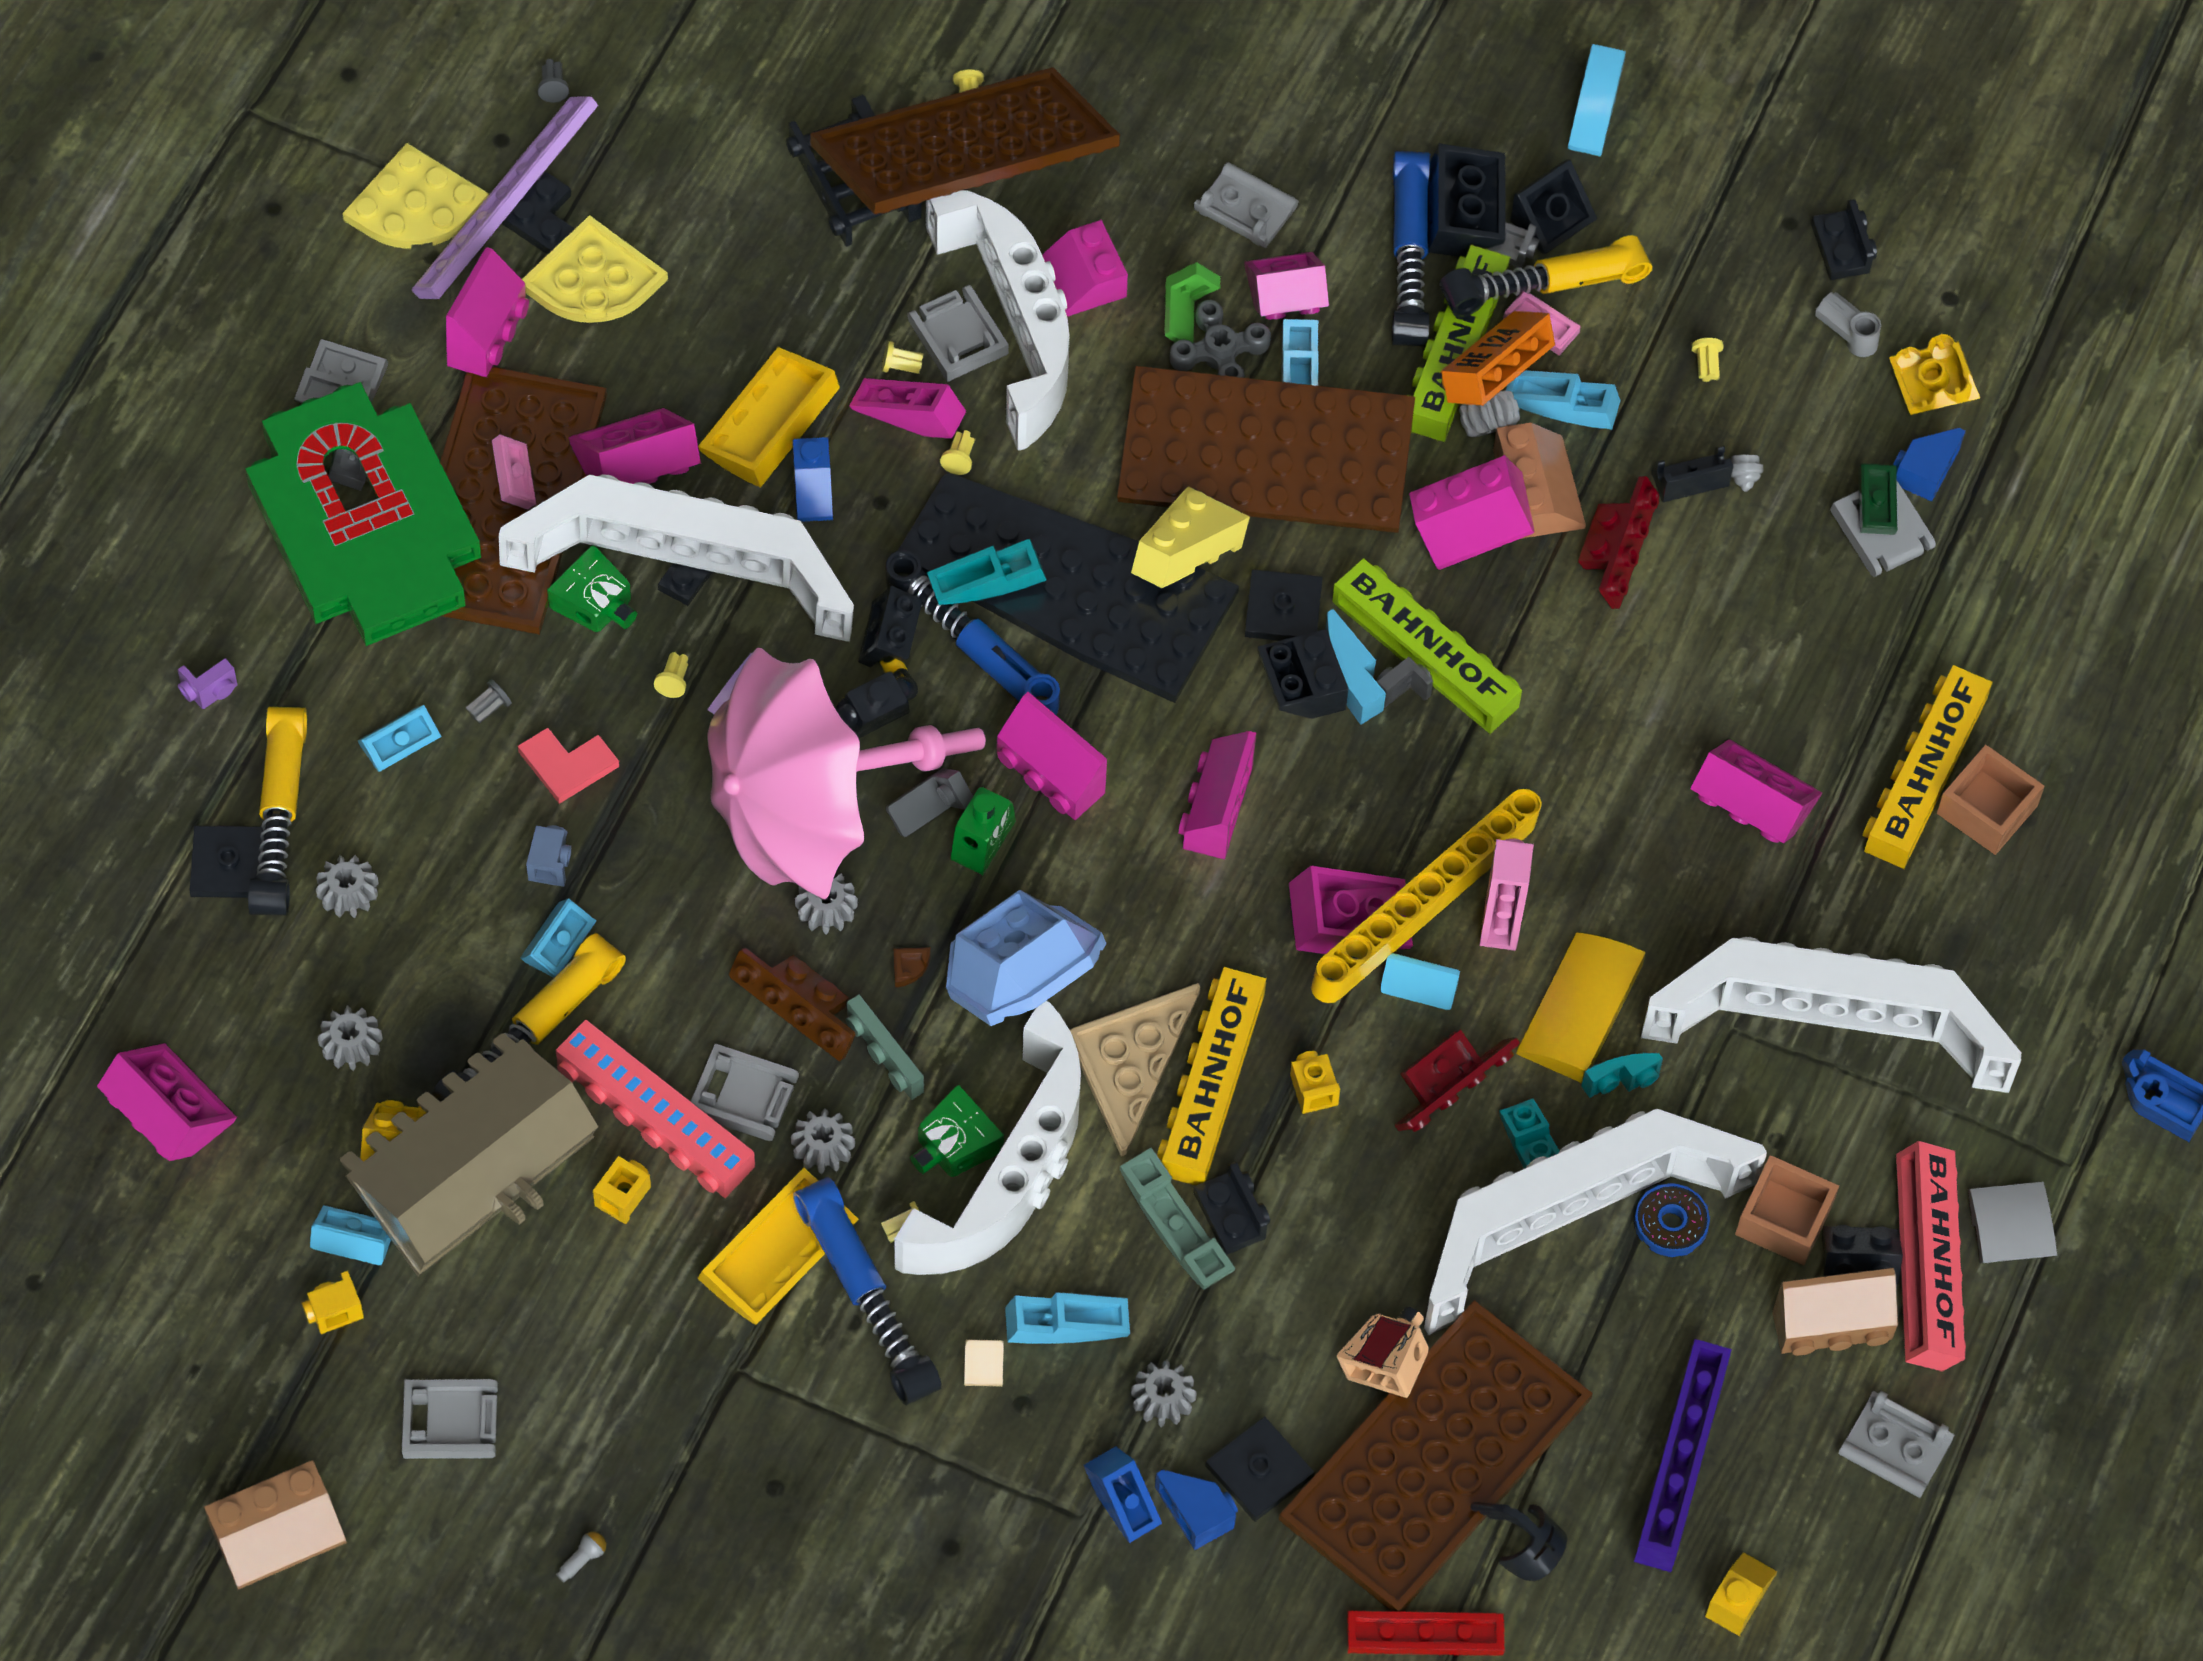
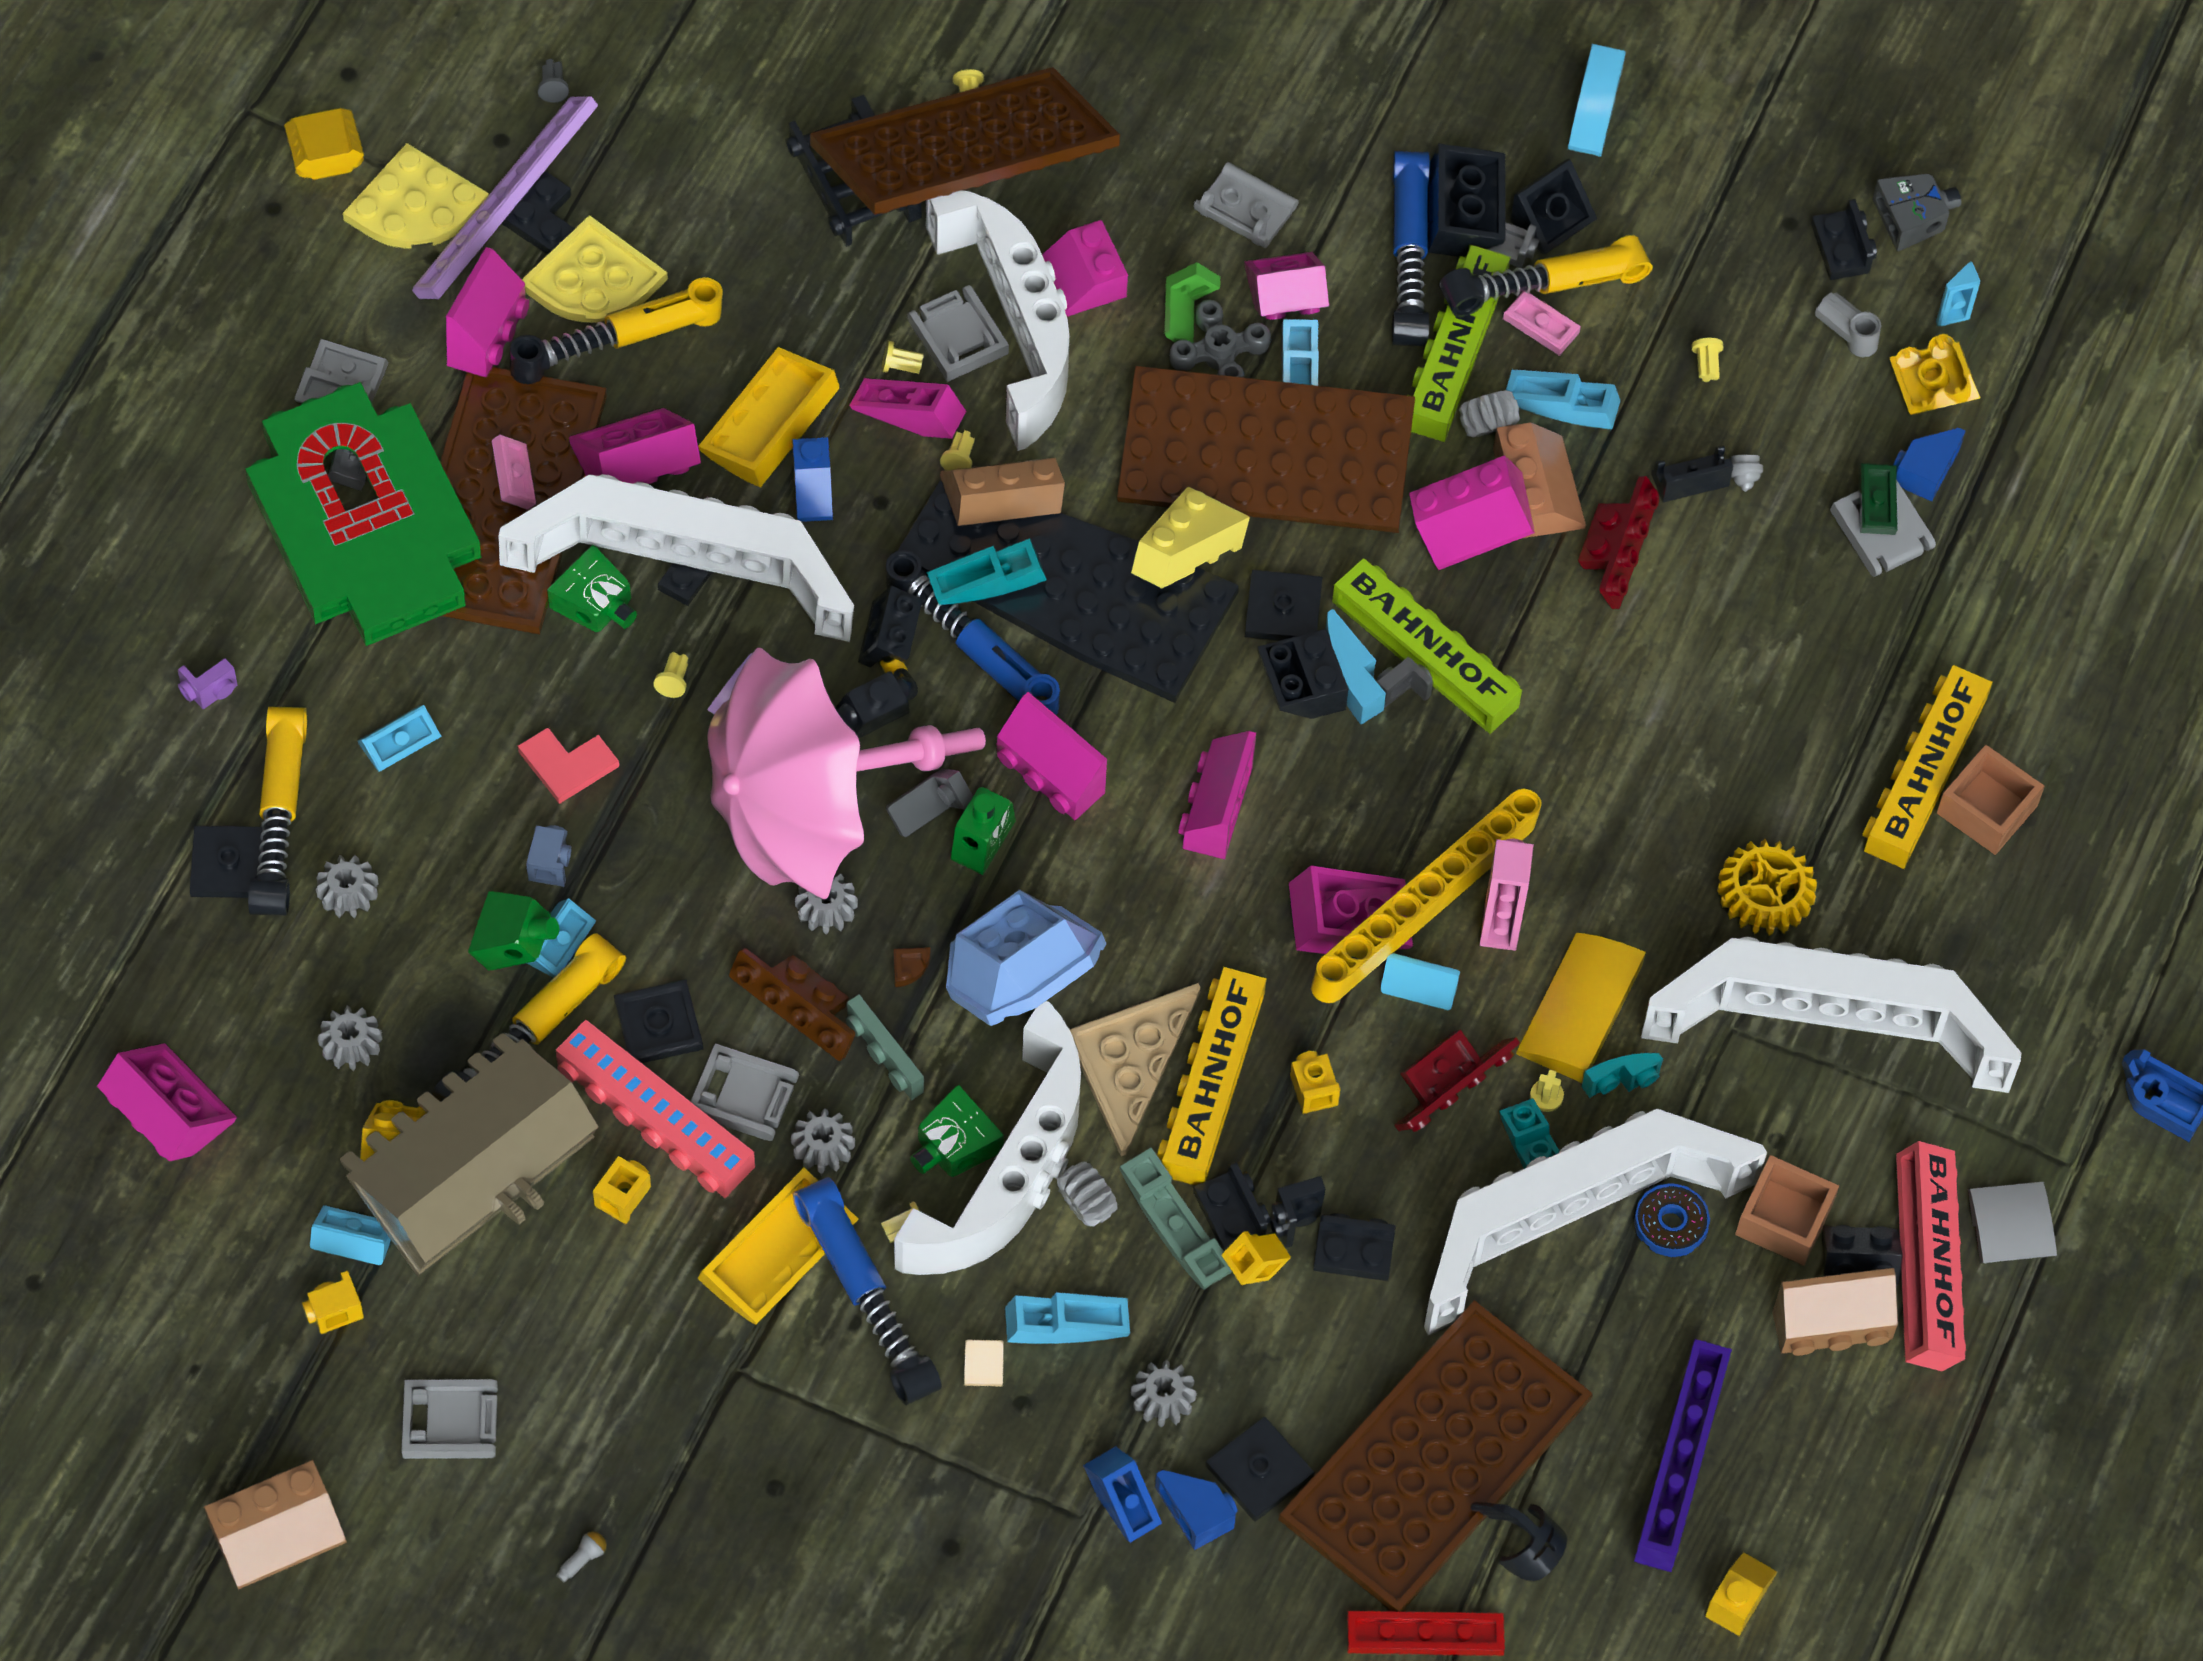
(324, 143): none -> yellow slope
(488, 702): dark grey piece -> none
(511, 931): none -> green torso
(658, 1021): none -> black plate
(697, 305): none -> piece
(1004, 491): none -> medium nougat slope
(1087, 1194): none -> light grey gear
(1255, 1257): none -> yellow brick
(1296, 1207): none -> black bracket
(1354, 1247): none -> black bracket
(1386, 1353): light nougat torso -> none
(1498, 358): orange brick -> none
(1548, 1092): none -> light yellow piece
(1755, 791): dark pink slope -> none
(1762, 903): none -> yellow gear
(1897, 1444): light grey piece -> none
(1913, 208): none -> dark grey torso
(1959, 296): none -> medium azure slope

